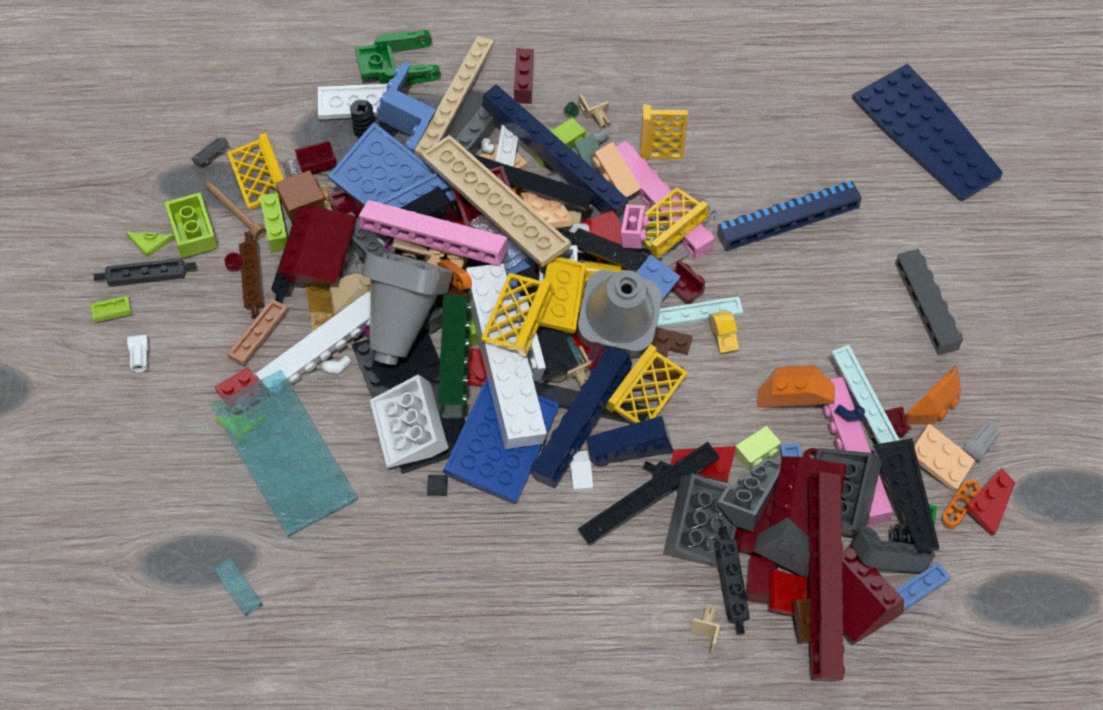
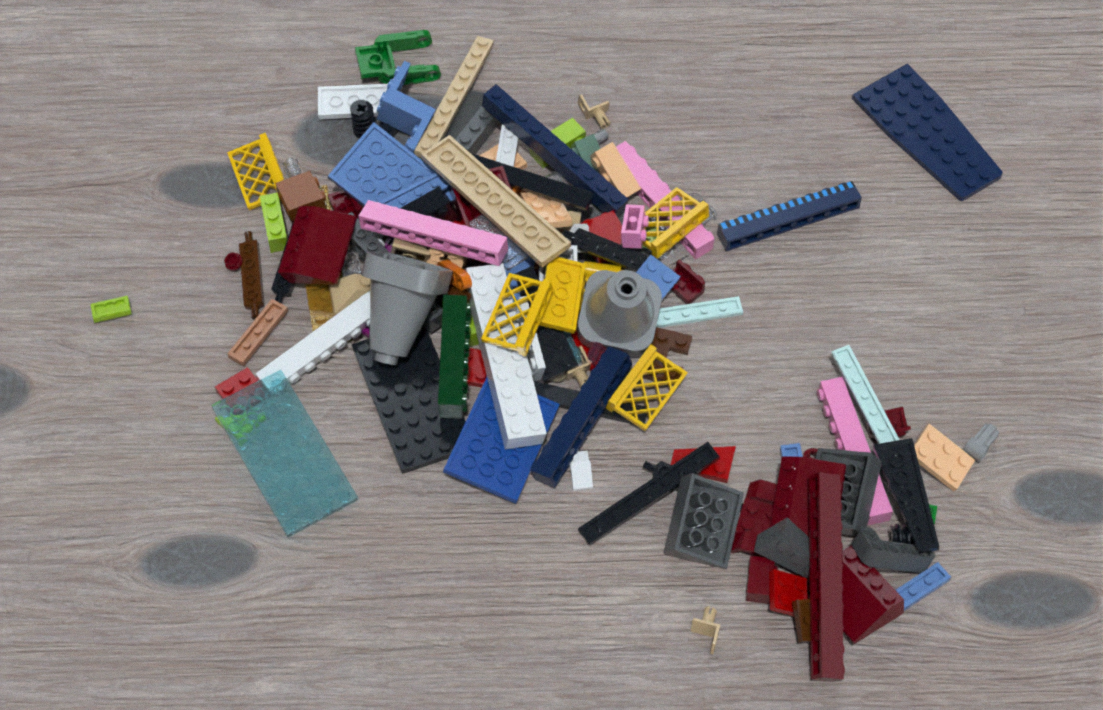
(138, 348): white piece -> none
(144, 271): black plate -> none
(149, 242): lime tile -> none
(190, 225): lime brick -> none
(205, 154): dark grey plate -> none
(237, 586): clear light blue tile -> none
(256, 230): medium nougat piece -> none
(316, 157): dark red bracket -> none
(336, 366): white arm -> none
(408, 422): white slope -> none
(437, 485): black tile -> none
(486, 146): white arm -> none
(524, 75): dark red brick -> none
(571, 109): clear green hinge -> none
(631, 442): dark blue wedge -> none
(649, 134): yellow fence -> none
(725, 329): yellow brick -> none
(732, 580): black plate -> none
(748, 498): dark grey wedge -> none
(757, 448): yellowish green brick -> none
(796, 387): orange wedge -> none
(850, 415): dark blue arm -> none
(928, 302): dark grey brick -> none
(937, 400): orange wedge -> none
(960, 512): orange beam -> none
(991, 501): red wing -> none

